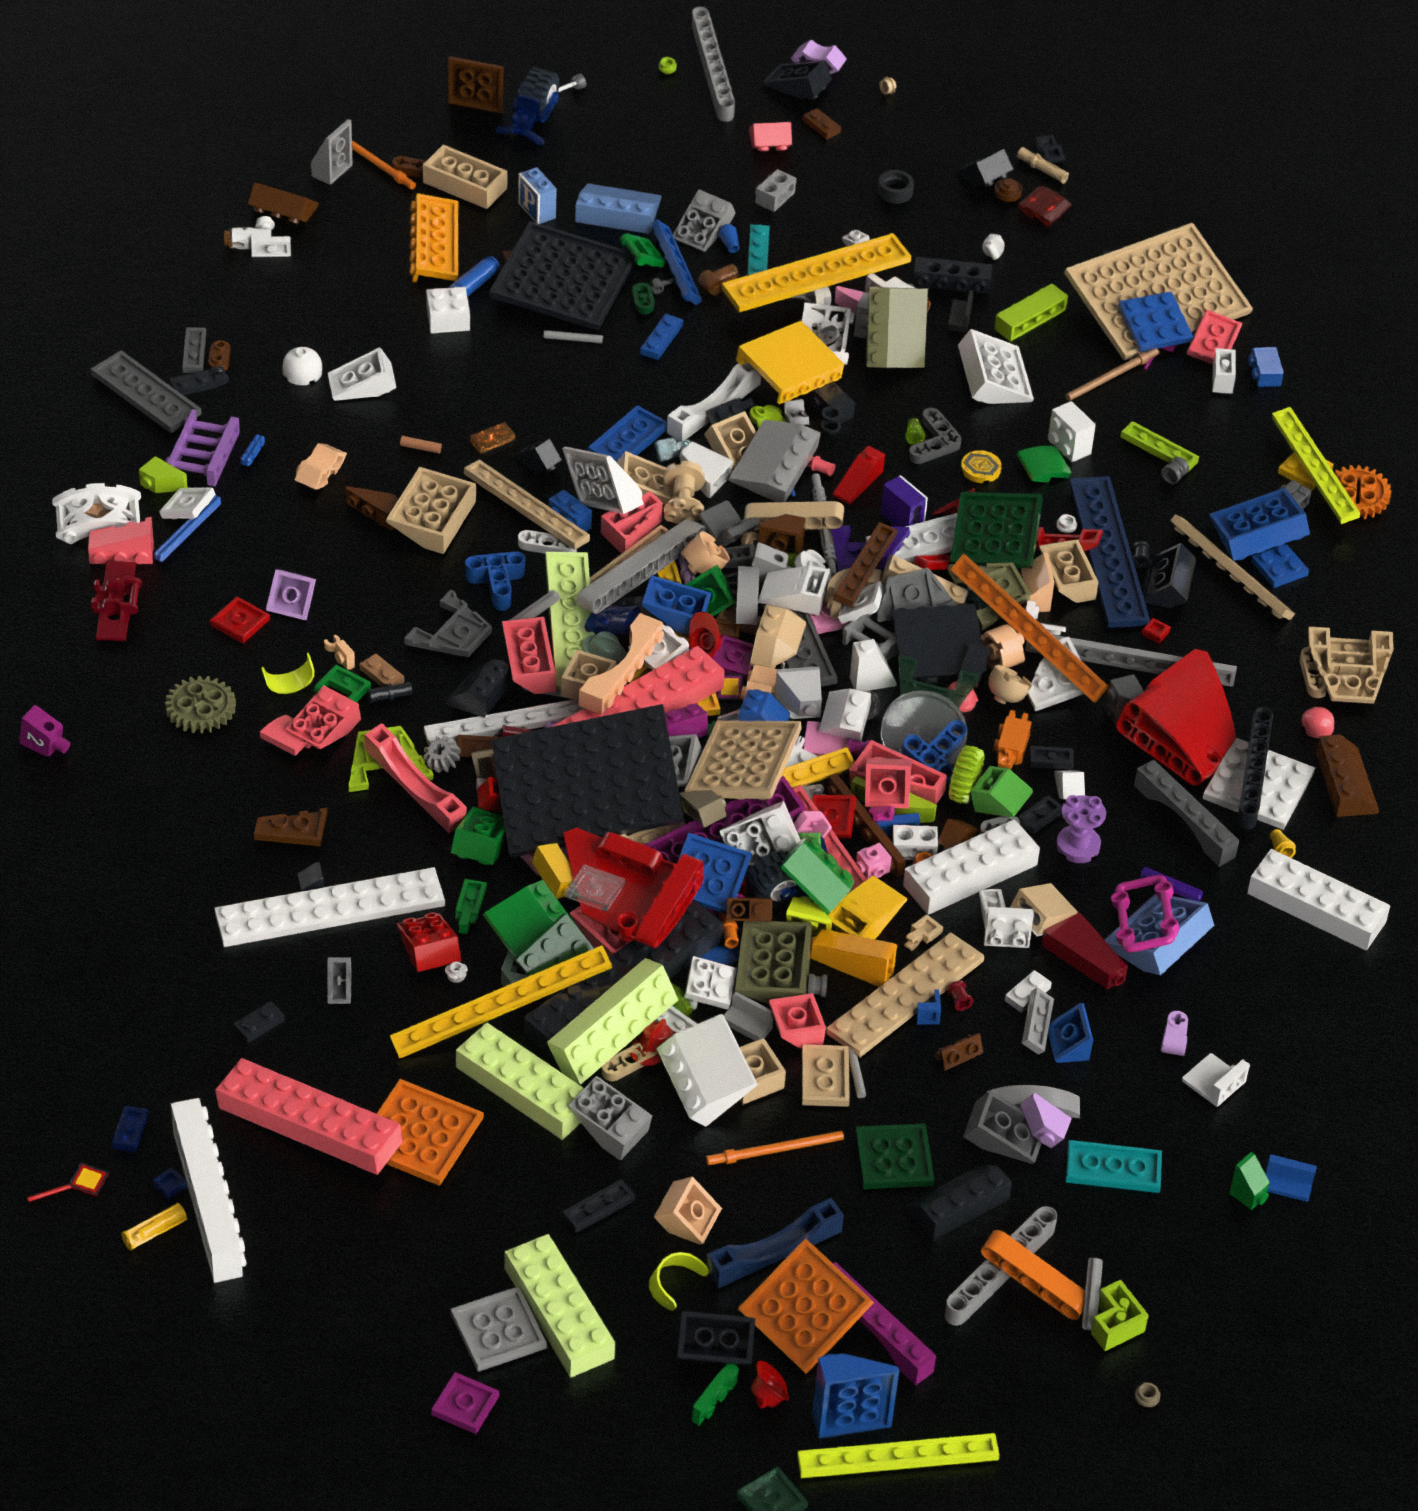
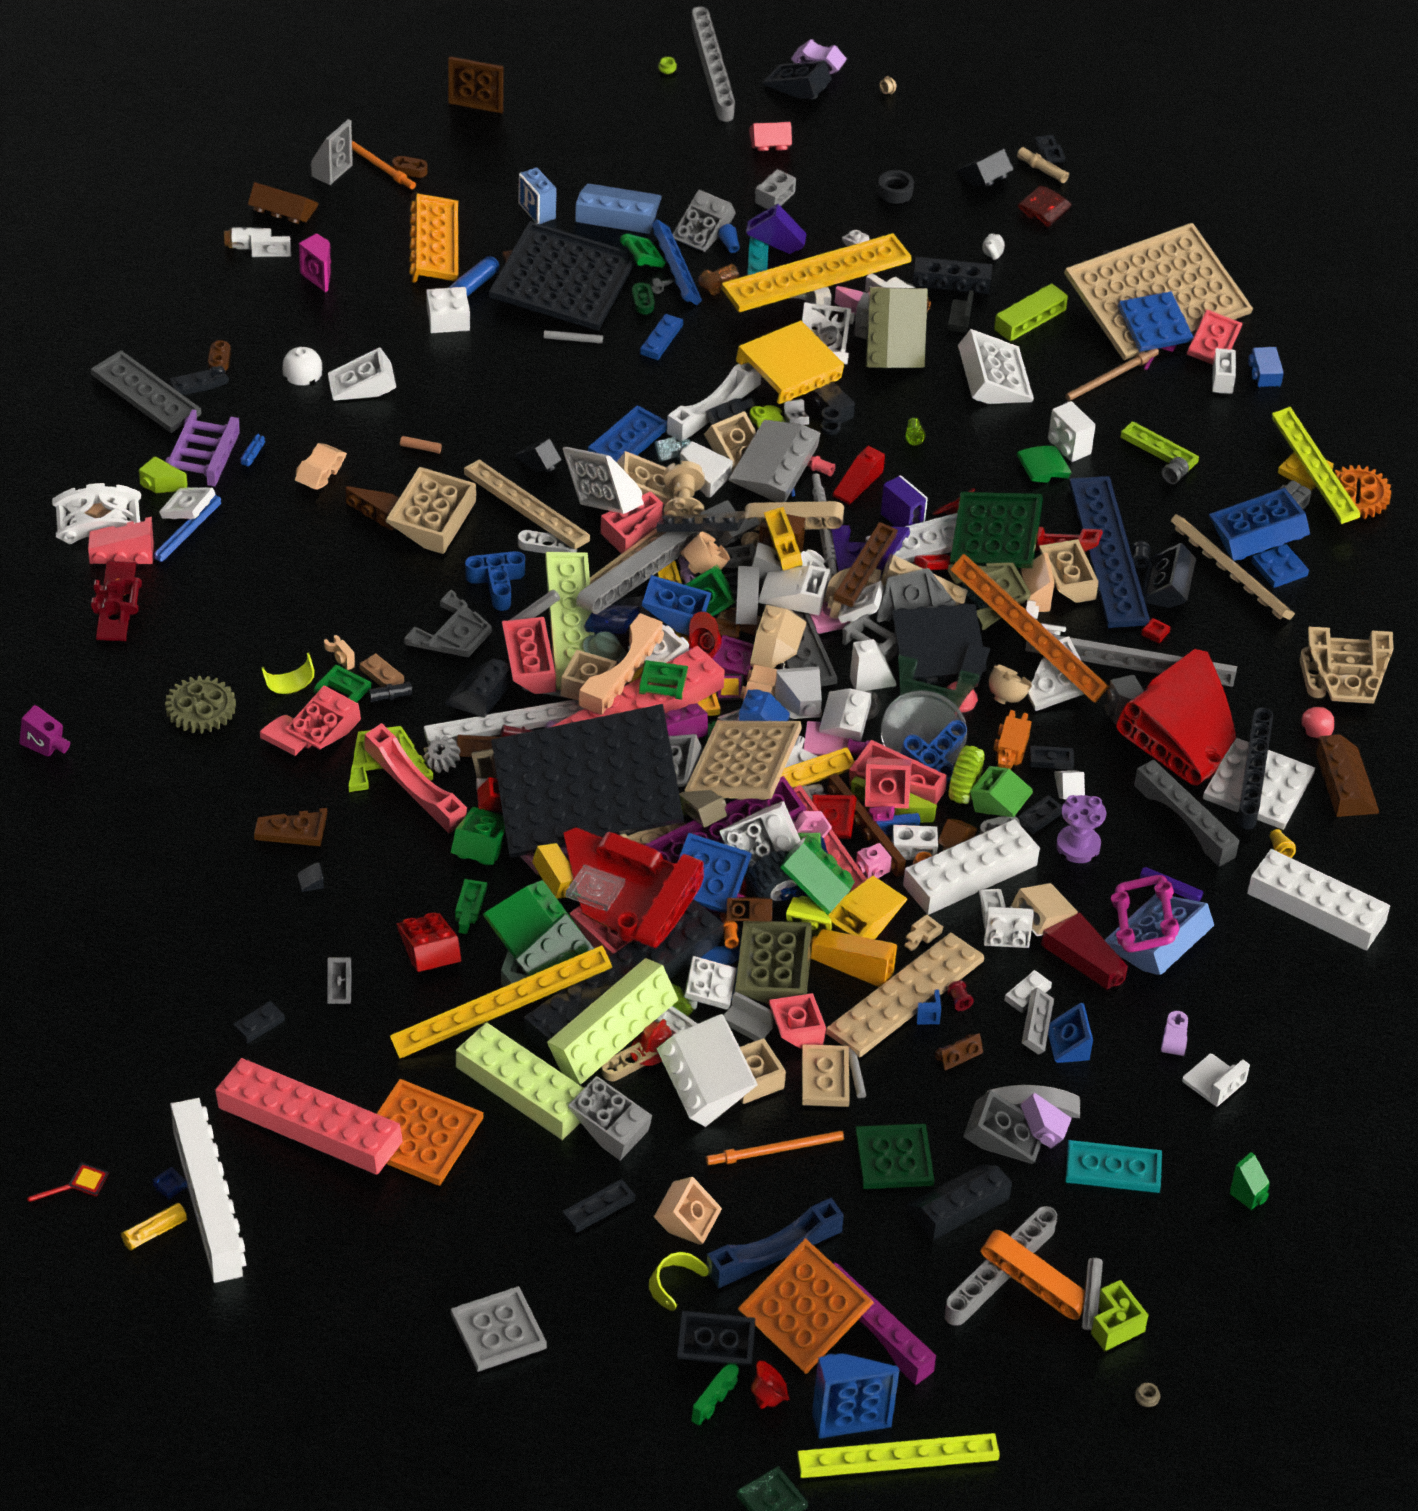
(130, 1128): clear blue plate -> none
(194, 350): dark grey plate -> none
(239, 619): red tile -> none
(265, 222): white plate -> none
(291, 594): lavender slope -> none
(315, 260): none -> dark pink slope
(329, 907): white plate -> none
(456, 971): white plate -> none
(464, 176): tan brick -> none
(465, 1403): magenta plate -> none
(492, 437): clear orange plate -> none
(533, 103): piece -> none
(560, 1305): yellowish green brick -> none
(571, 509): blue brick -> none
(577, 82): dark grey hinge -> none
(663, 674): none -> green plate
(704, 522): none -> black wing
(777, 230): none -> dark purple slope
(783, 538): none -> yellow slope
(817, 985): dark grey wheel -> none
(821, 123): reddish brown plate -> none
(922, 452): dark grey beam -> none
(981, 466): yellow tile -> none
(1004, 646): light nougat brick -> none
(1008, 190): reddish brown plate -> none
(1066, 524): white plate -> none
(1290, 1177): blue panel -> none

